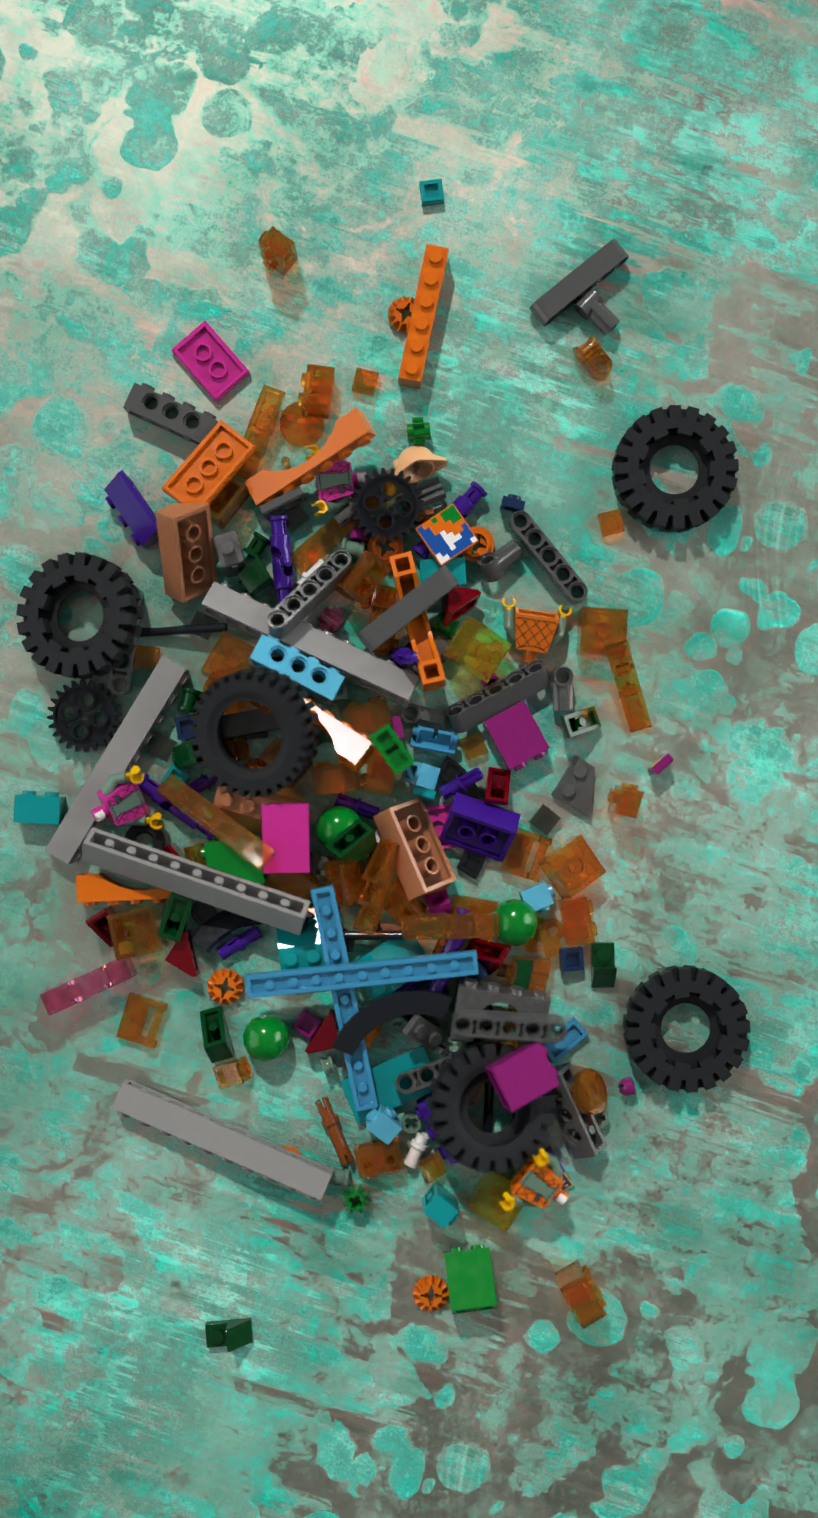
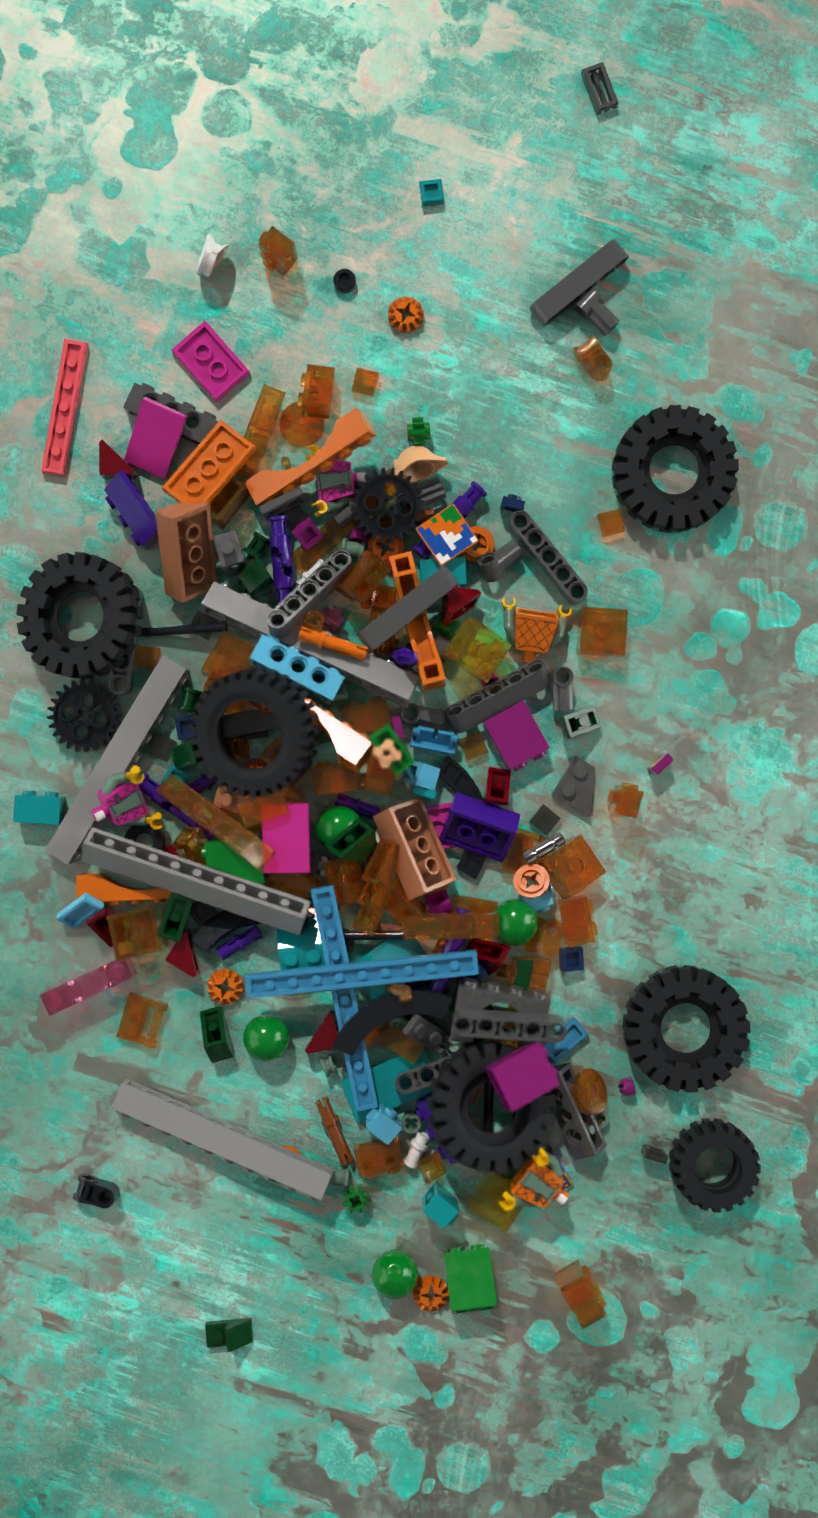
(64, 407): none -> coral tile
(80, 910): none -> medium azure tile
(91, 1191): none -> black piece
(111, 463): none -> dark red slope
(155, 437): none -> dark pink tile
(188, 837): none -> clear orange tile
(210, 256): none -> white piece
(232, 1073): clear orange bracket -> none
(263, 809): none -> clear orange tile
(307, 533): none -> magenta tile
(307, 1024): magenta tile -> none
(314, 615): none -> clear orange bush
(332, 643): none -> orange pin
(344, 281): none -> black tile
(380, 753): none -> light nougat plate
(395, 1274): none -> green piece
(399, 989): none -> clear orange arm
(400, 1043): none -> clear orange tile
(423, 316): orange arch -> none
(461, 783): dark purple axle -> none
(529, 872): none -> orange gear
(544, 848): none -> dark grey axle
(589, 85): none -> dark grey tile
(602, 965): dark green slope -> none
(628, 686): clear orange slope -> none
(654, 1153): none -> clear smoke tile
(733, 1187): none -> black tyre

